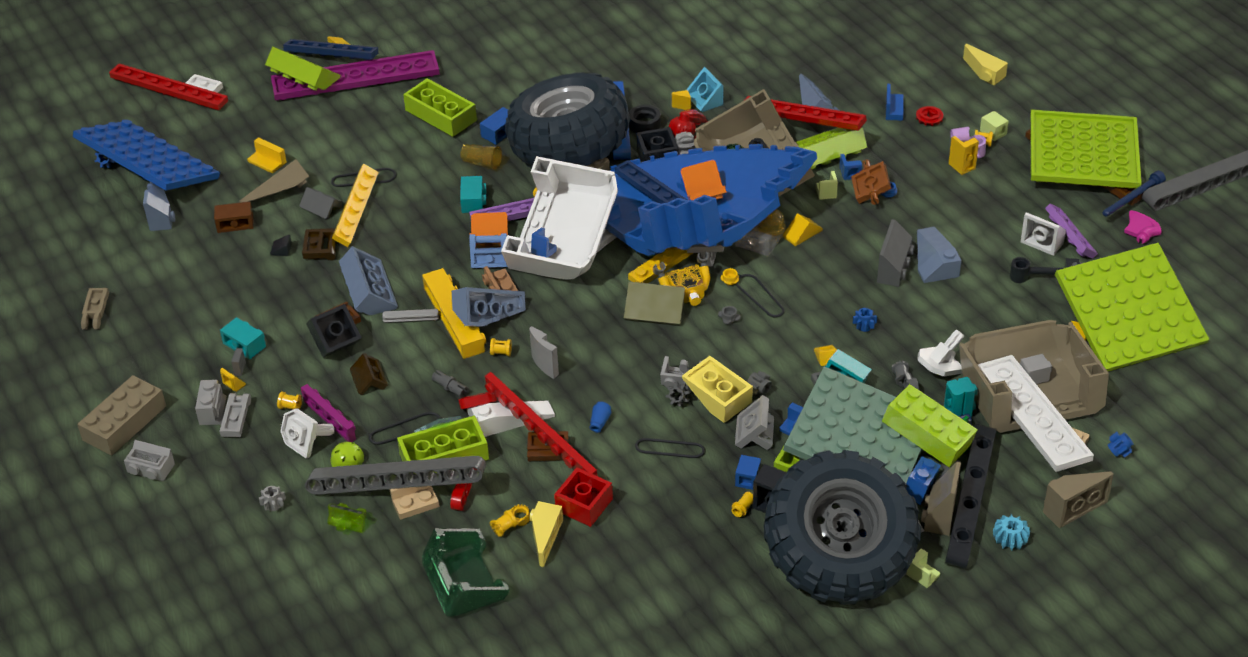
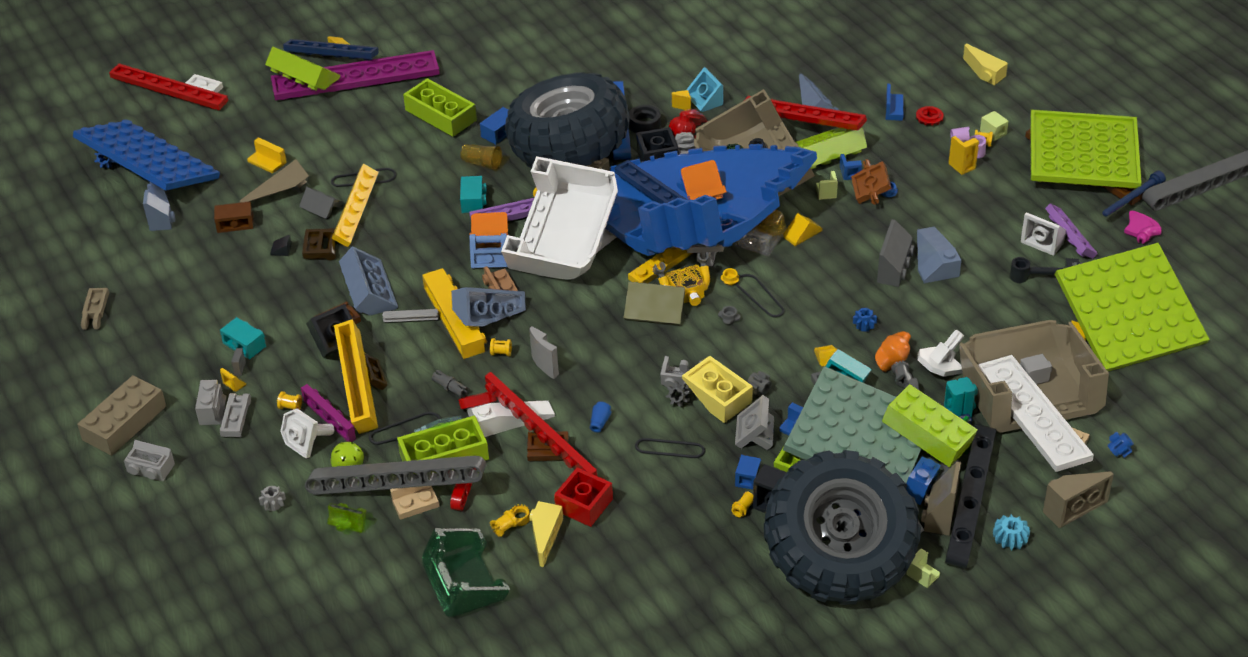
(355, 377): none -> yellow brick
(540, 244): blue panel -> none
(893, 350): none -> orange hair

